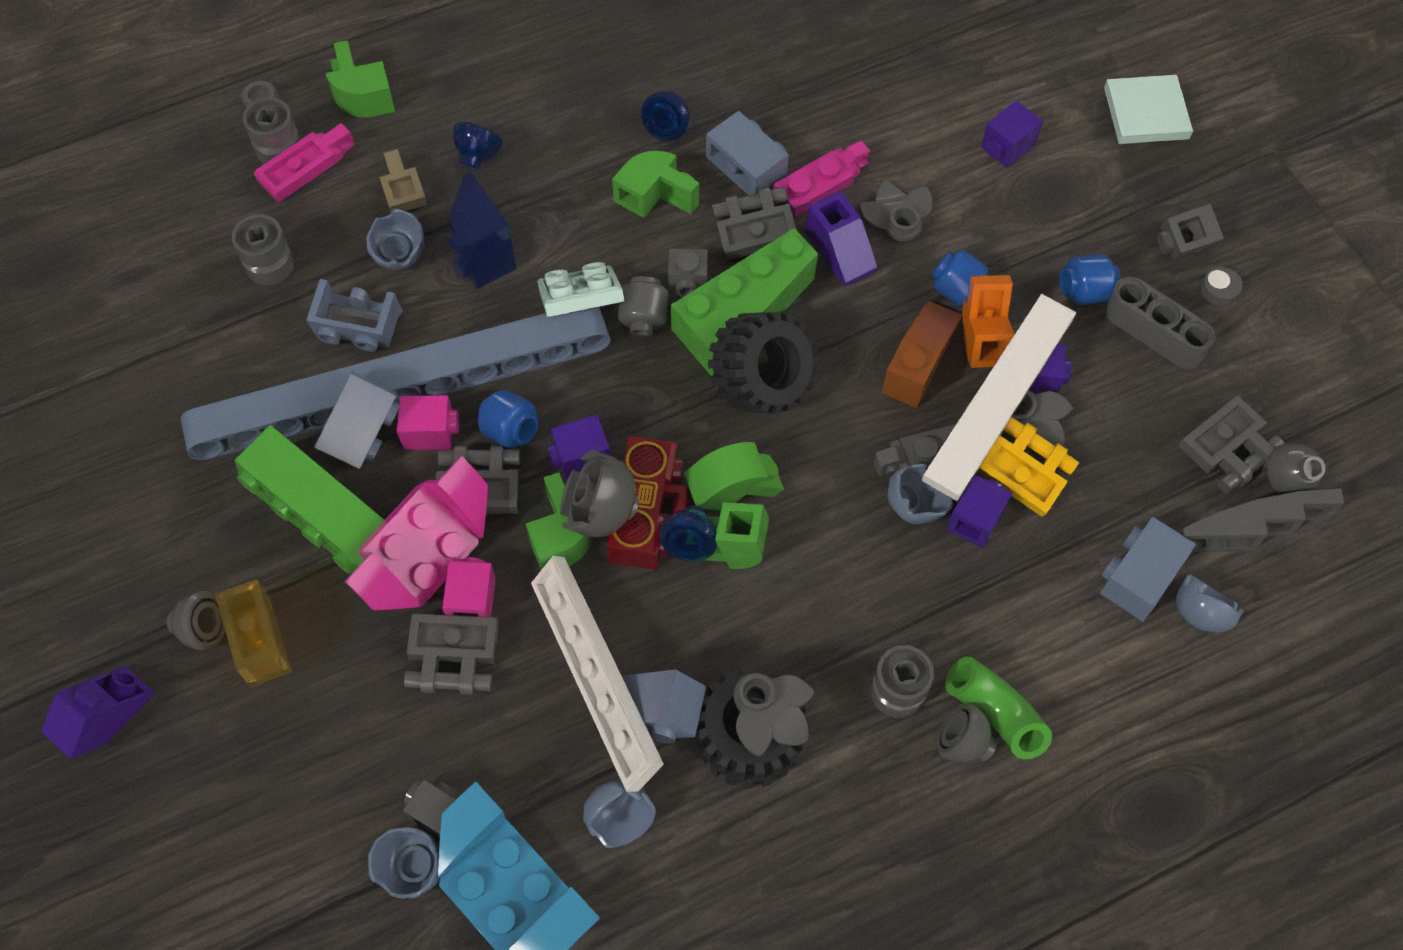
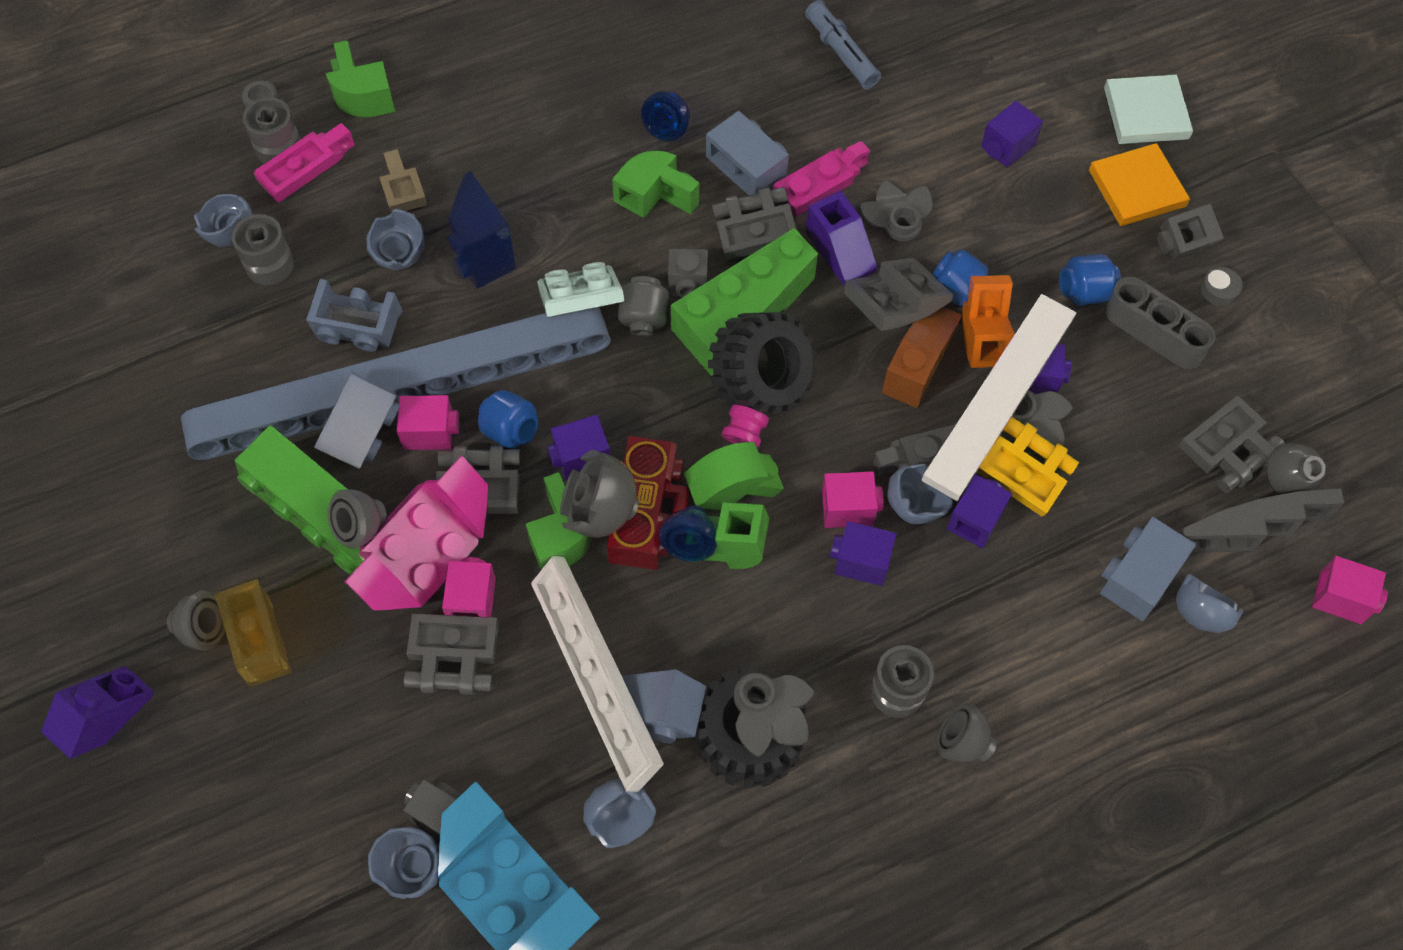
(220, 217): none -> sand blue hair
(355, 517): none -> dark grey brick
(475, 143): clear blue brick -> none
(744, 425): none -> dark pink wheel
(834, 34): none -> sand blue pin
(850, 499): none -> dark pink brick
(863, 553): none -> dark purple brick
(898, 294): none -> dark grey slope
(1002, 705): bright green cylinder -> none
(1139, 184): none -> light orange tile
(1350, 590): none -> dark pink brick

